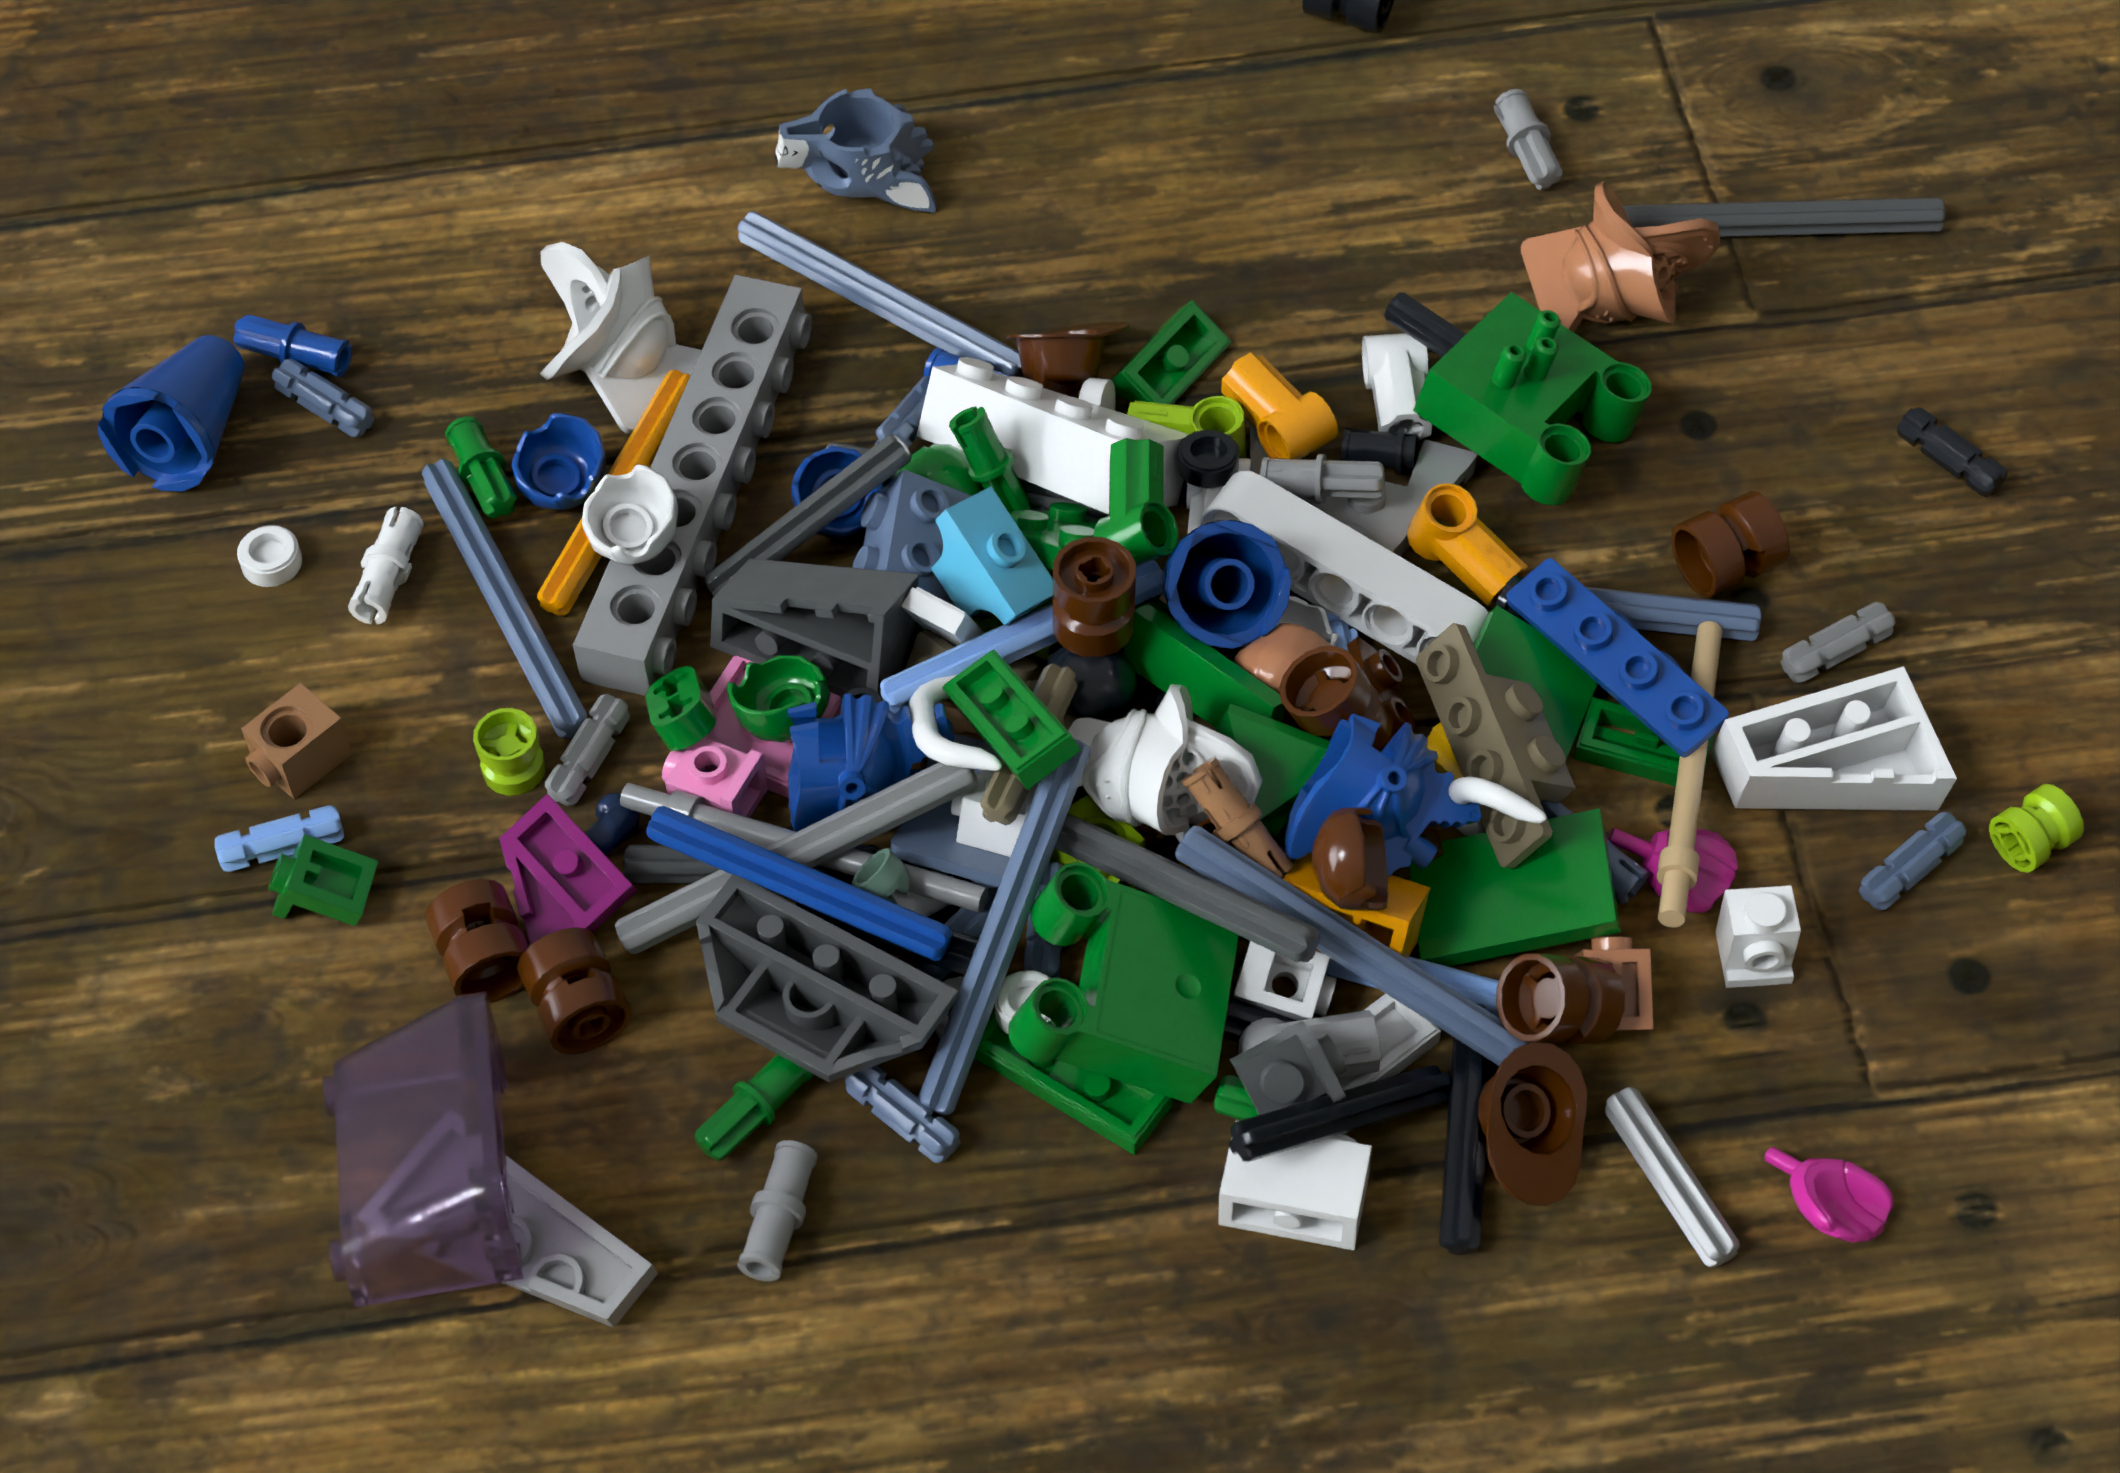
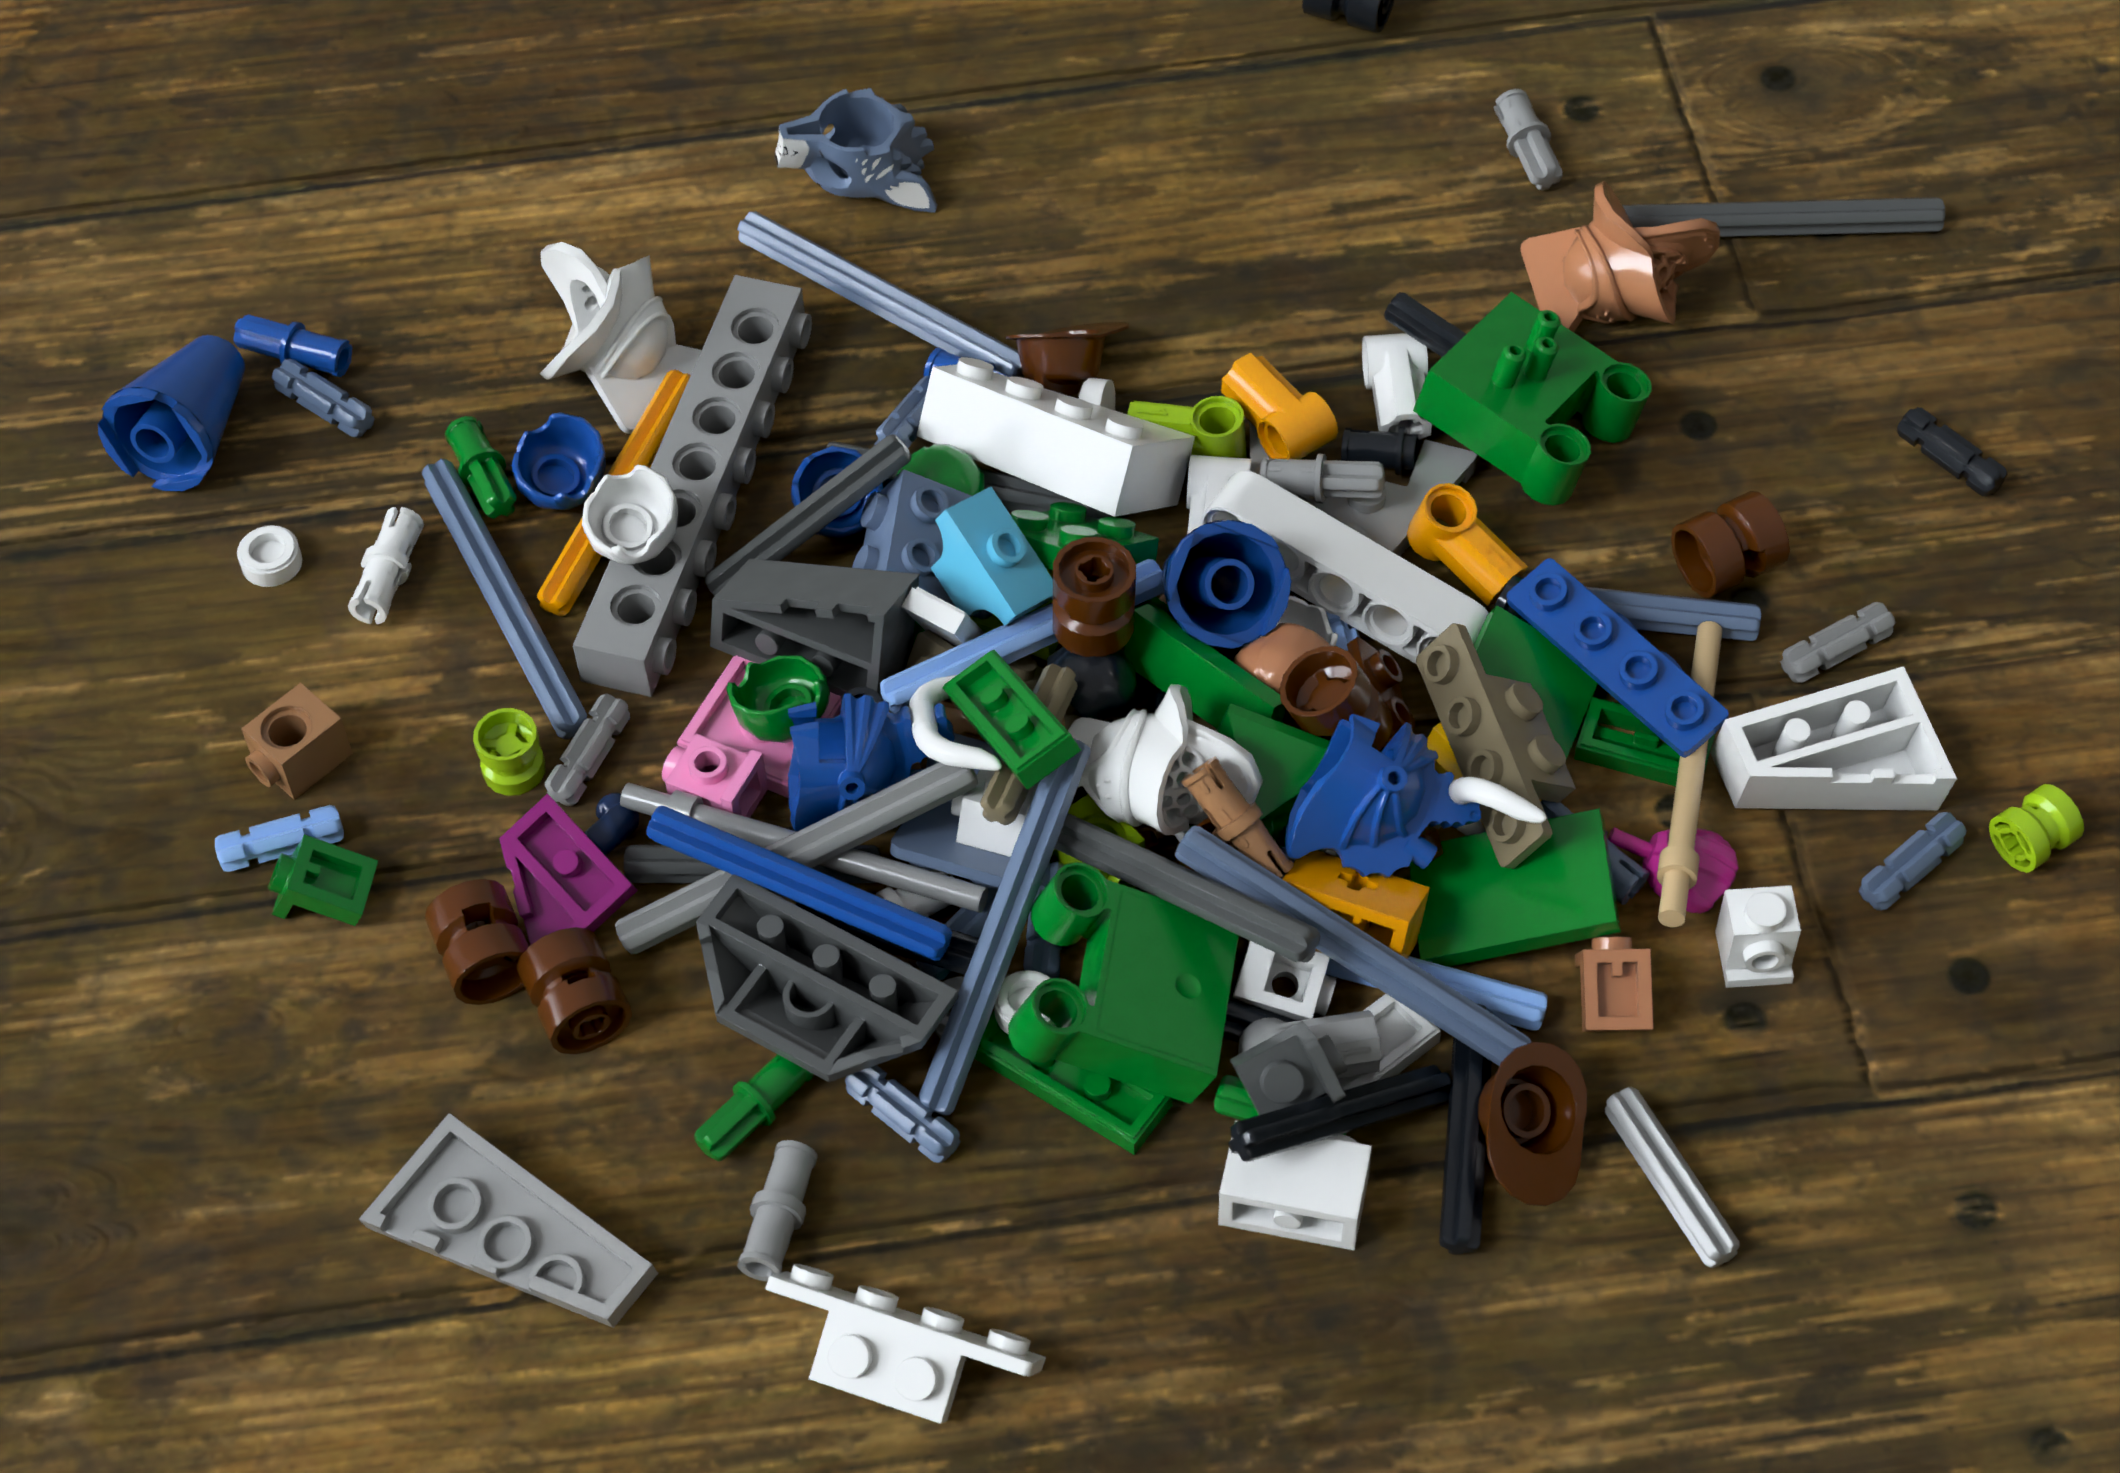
(423, 1158): clear purple windscreen -> none
(680, 708): green beam -> none
(883, 875): sand green hinge -> none
(894, 1353): none -> white bracket
(988, 458): green axle -> none
(1136, 501): green piece -> none
(1171, 358): green slope -> none
(1208, 458): black tile -> none
(1351, 860): reddish brown hair -> none
(1560, 999): reddish brown wheel -> none
(1836, 1195): dark pink piece -> none

